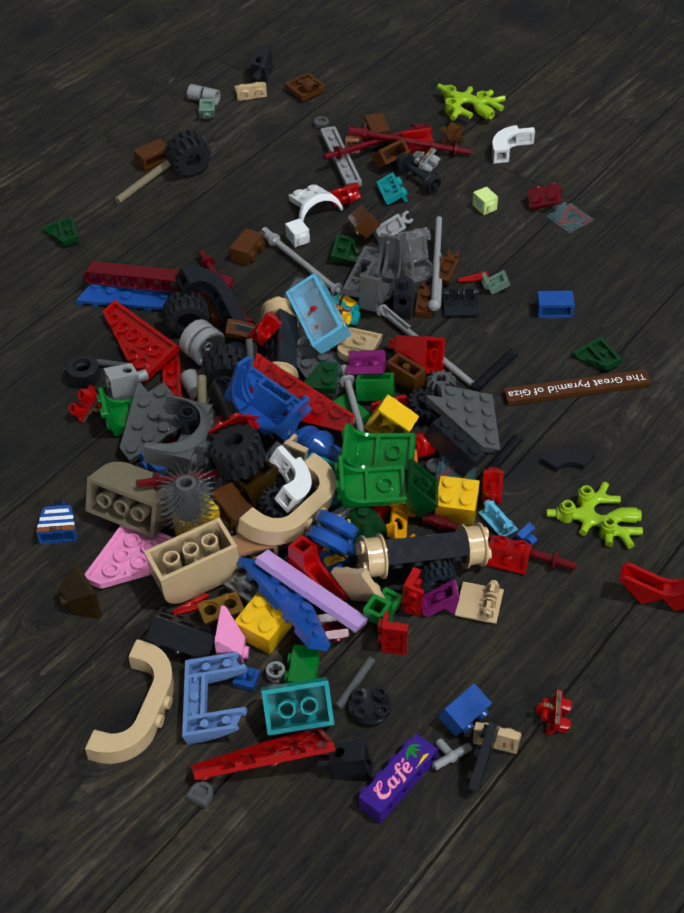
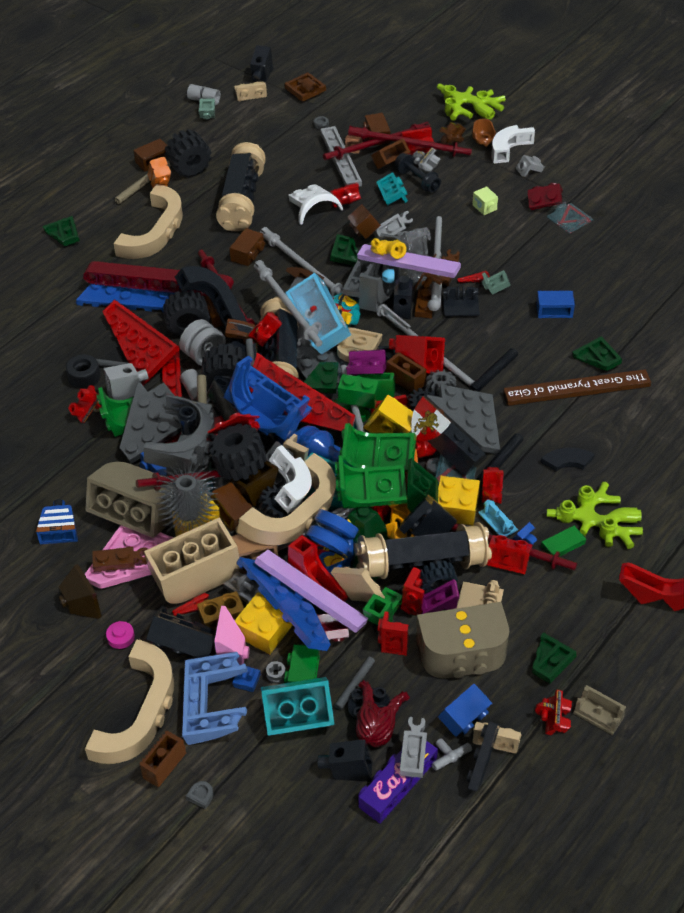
(117, 559): none -> reddish brown plate
(120, 635): none -> dark pink wheel
(152, 242): none -> tan arch
(159, 172): none -> orange brick
(162, 758): none -> reddish brown brick
(244, 169): none -> brick
(266, 274): none -> light grey bar
(270, 752): red wing -> none
(297, 232): white brick -> none
(300, 272): none -> reddish brown slope
(358, 391): none -> green piece
(377, 723): none -> dark red hair
(388, 276): none -> medium azure hinge
(395, 248): none -> yellow arm
(412, 262): none -> lavender tile
(413, 750): none -> light grey plate
(428, 421): none -> shield
(428, 519): none -> black bracket
(430, 278): none -> reddish brown shield
(463, 640): none -> dark tan brick
(483, 132): none -> dark orange hair
(529, 163): none -> light grey bracket
(551, 658): none -> dark green wing
(564, 541): none -> green tile
(599, 710): none -> dark tan hinge

